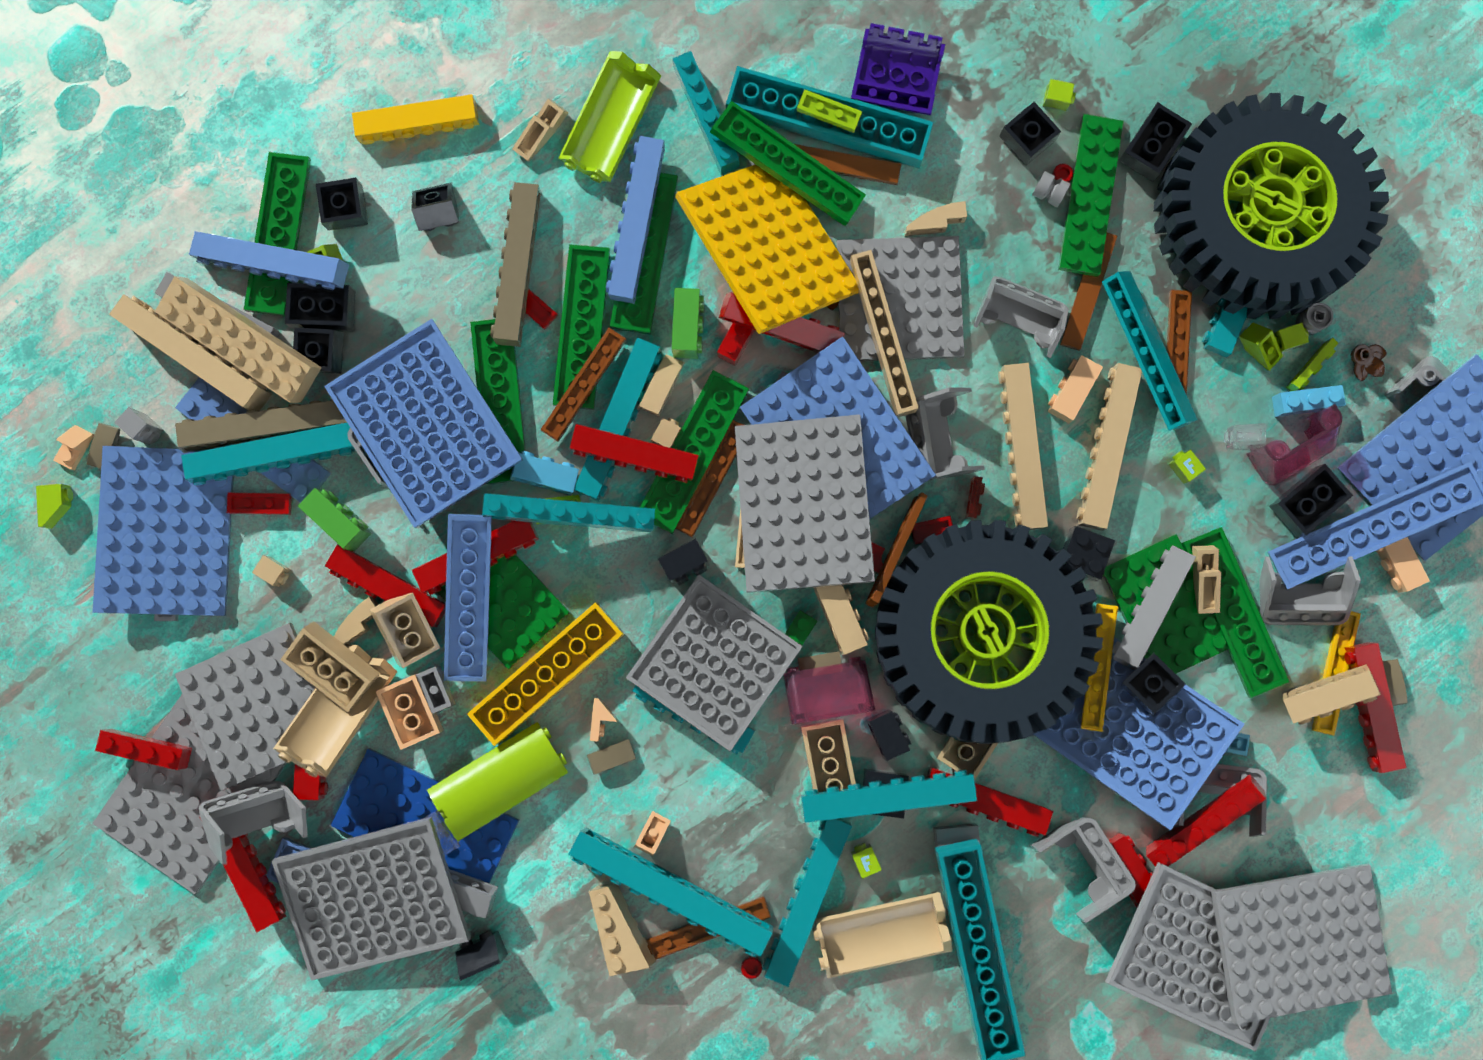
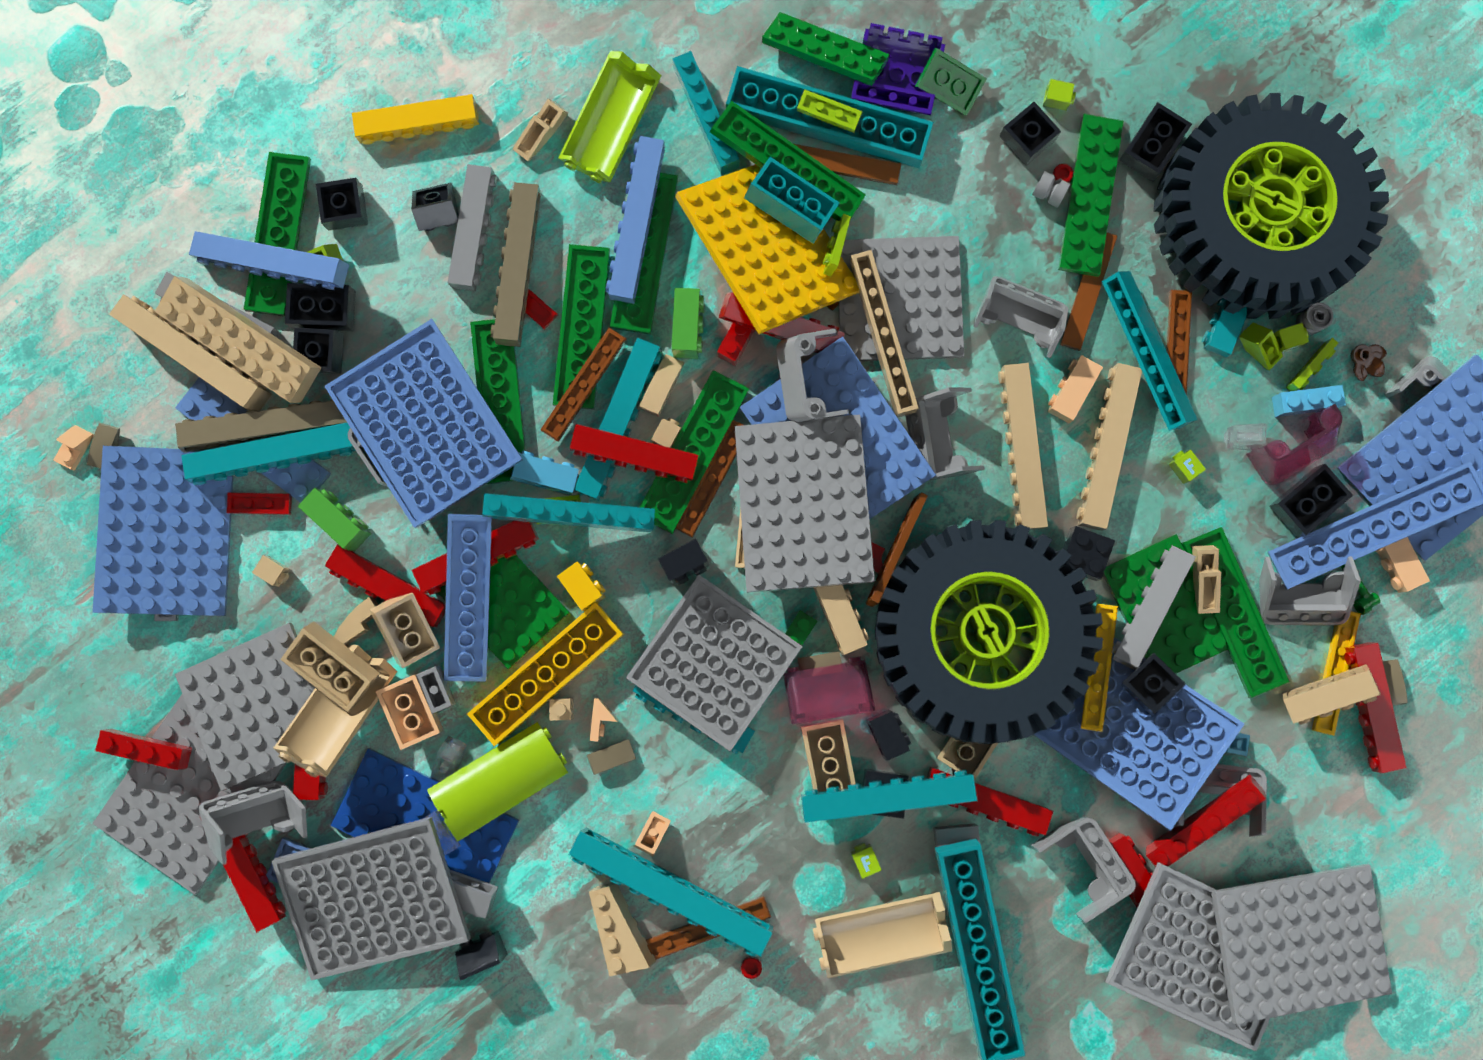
(52, 503): lime slope -> none
(139, 426): light grey brick -> none
(448, 758): none -> clear slope
(471, 227): none -> light grey brick
(561, 709): none -> tan brick
(581, 585): none -> yellow brick
(791, 200): none -> teal brick
(797, 405): none -> light grey windscreen
(807, 901): teal brick -> none
(825, 48): none -> green plate
(836, 244): none -> lime plate
(926, 528): red tile -> none
(937, 219): tan slope -> none
(951, 82): none -> green plate
(976, 489): clear red plate -> none
(1366, 601): none -> green brick

